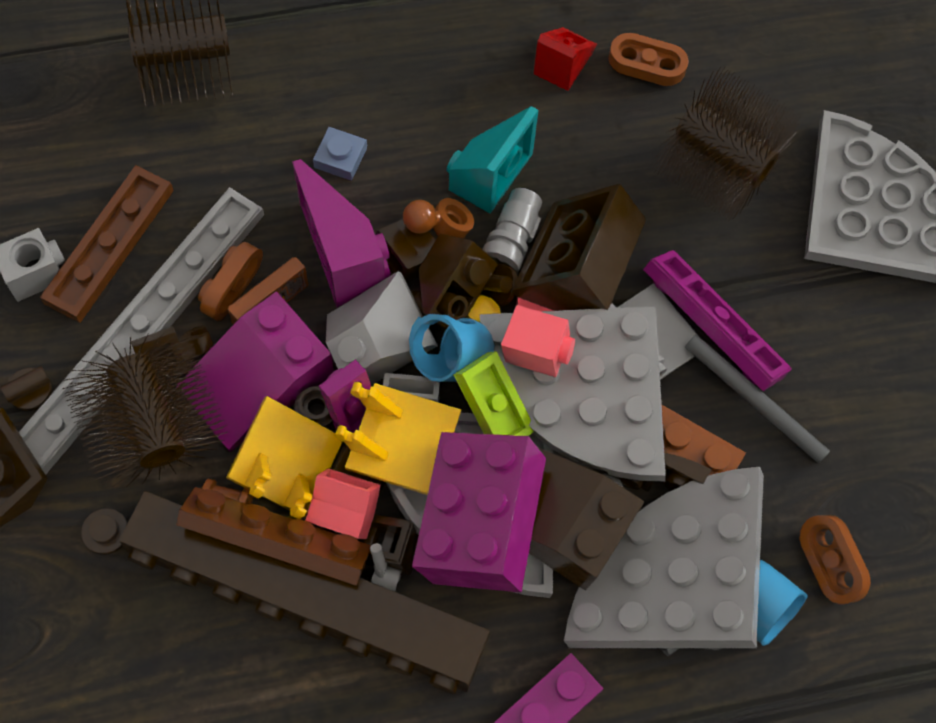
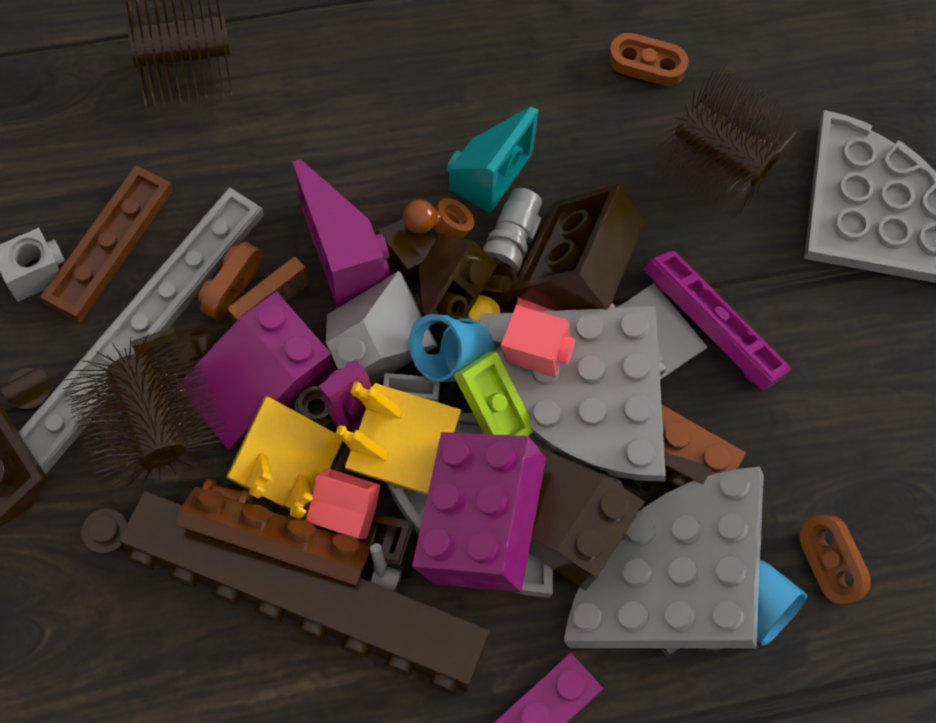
(340, 153): sand blue plate -> none
(562, 56): red slope -> none
(757, 399): dark grey bar -> none

